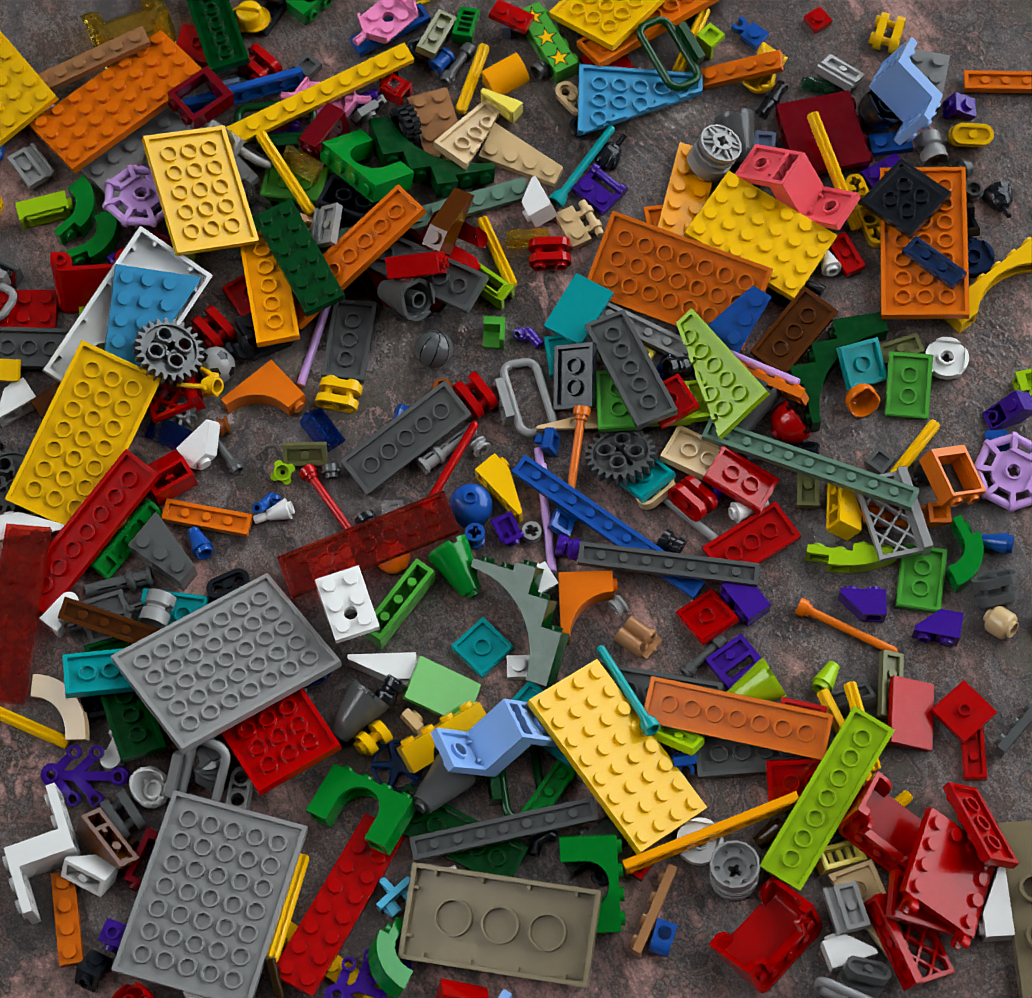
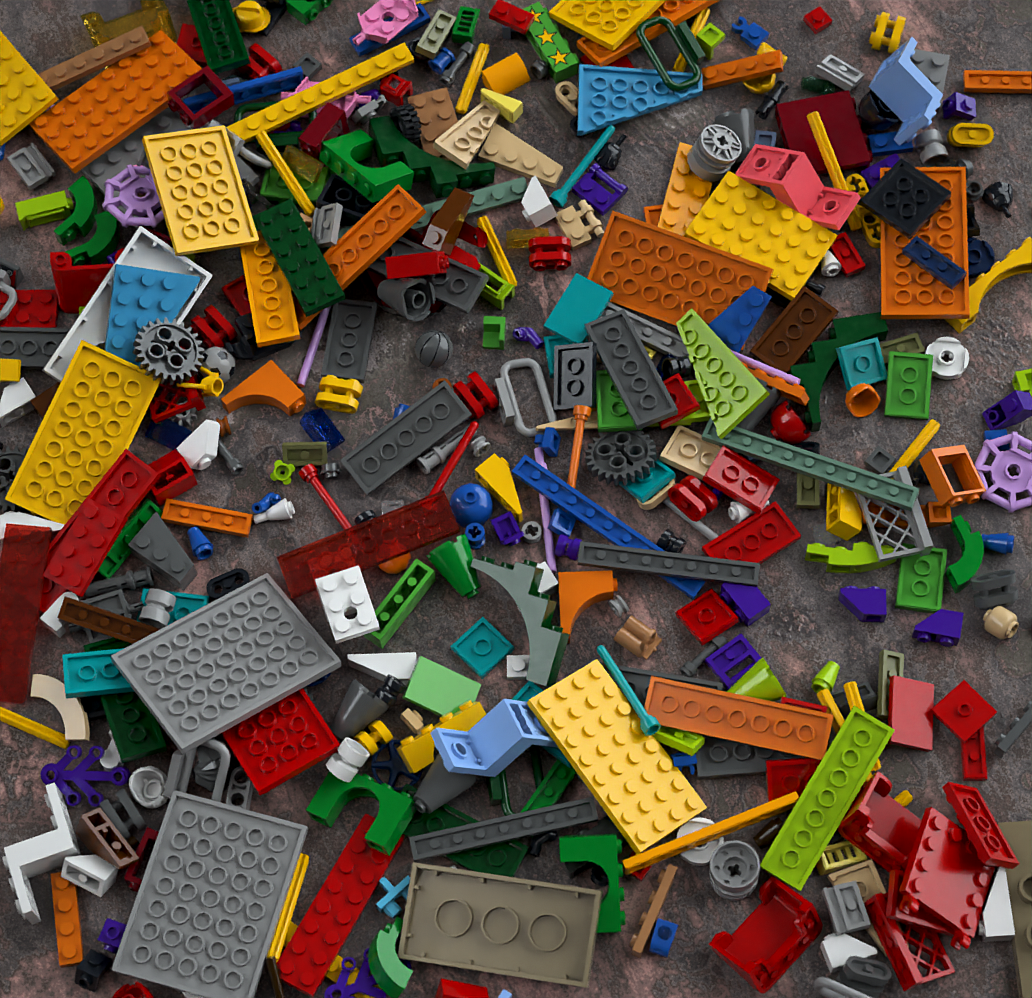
(85, 547): none -> red plate
(345, 762): none -> white wheel
(806, 609): orange piece -> none

